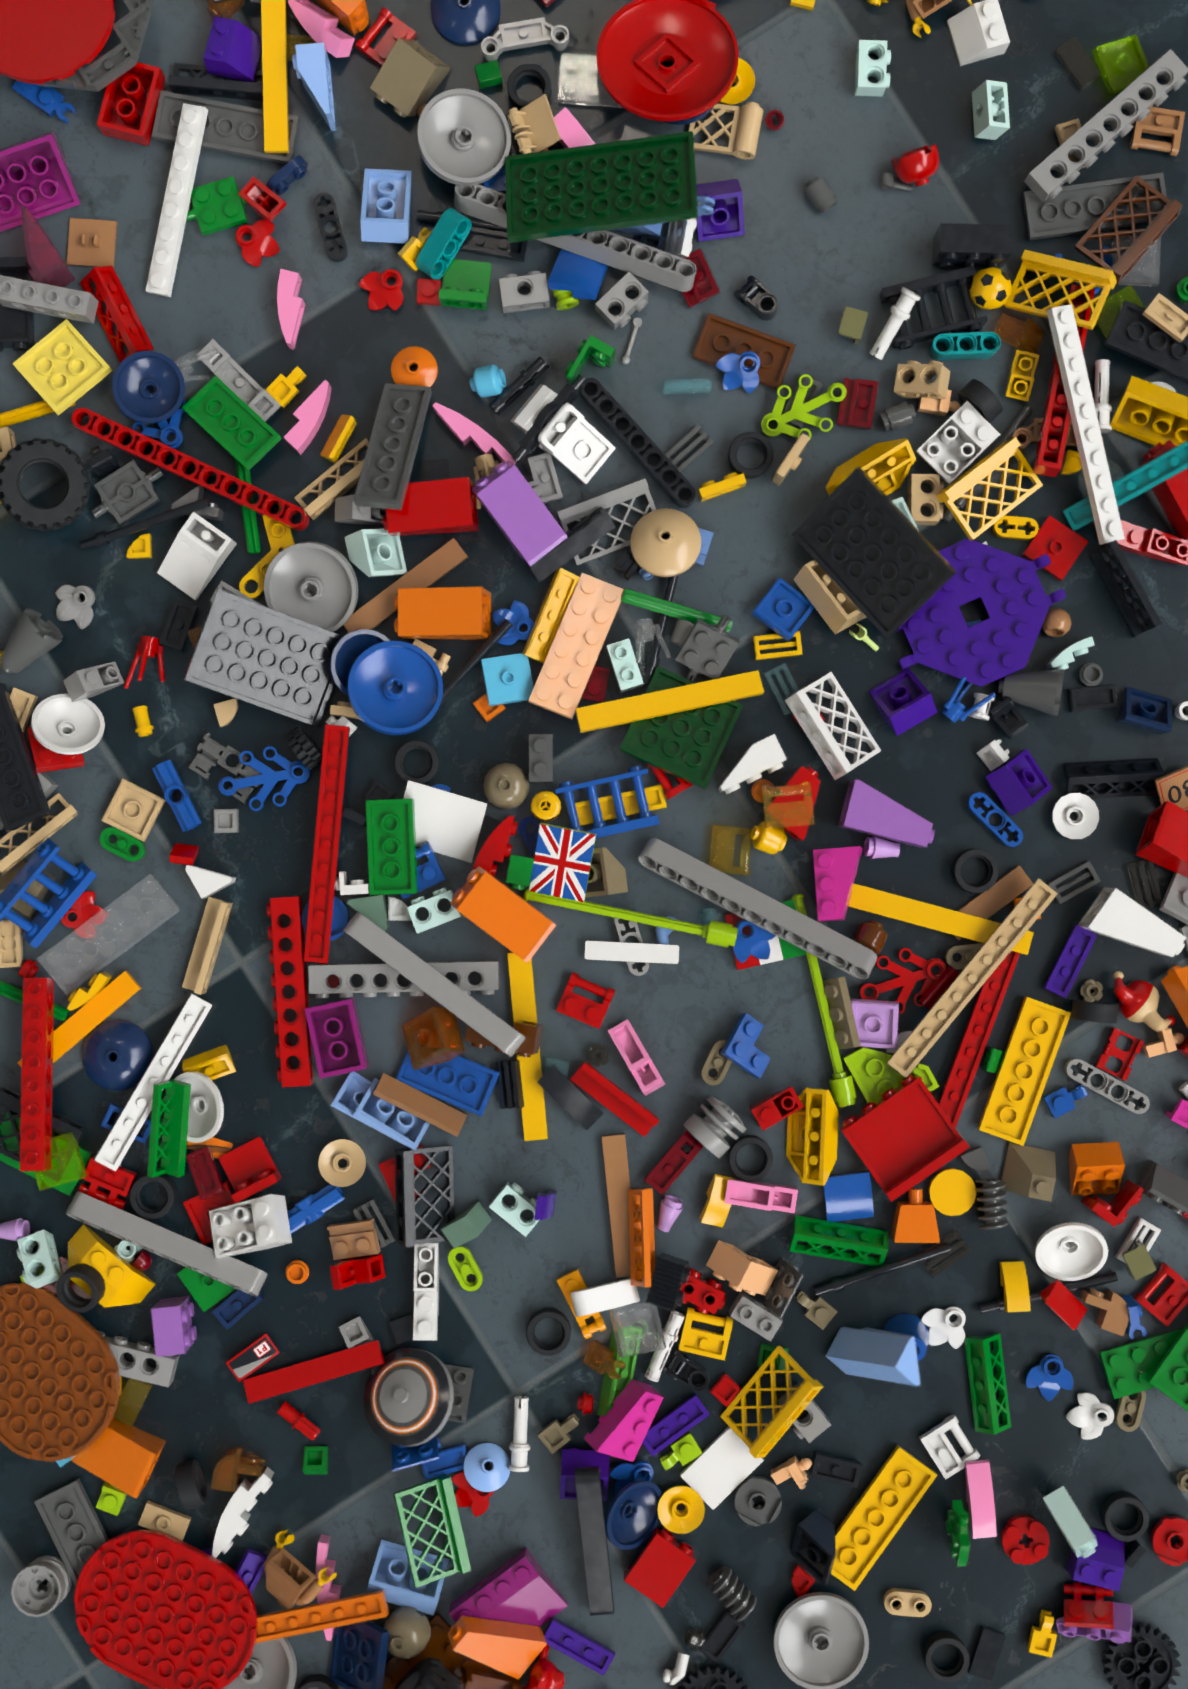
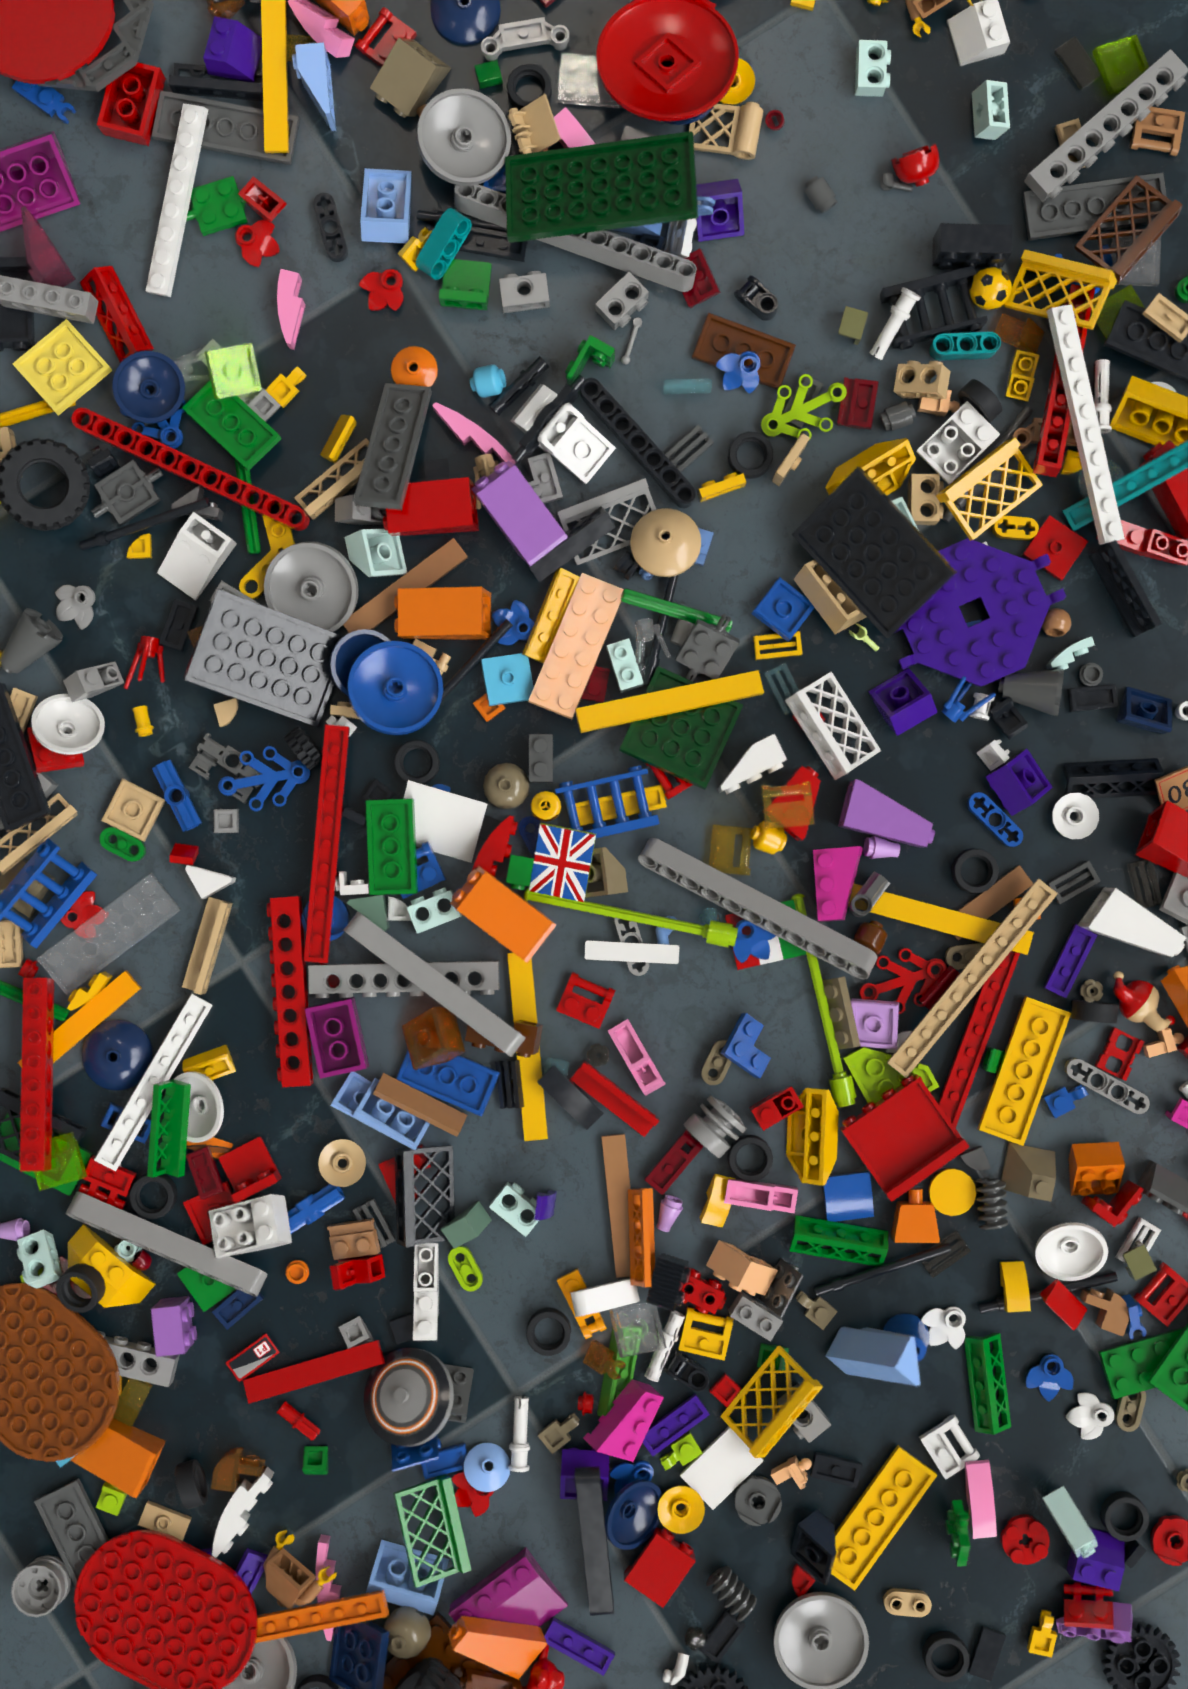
(91, 242): medium nougat piece -> none
(233, 370): none -> clear neon green tile
(293, 170): dark blue plate -> none
(309, 417): bright pink slope -> none
(428, 291): red plate -> none
(565, 299): lime wheel -> none
(577, 275): blue slope -> none
(756, 789): orange plate -> none
(869, 893): none -> dark grey piece

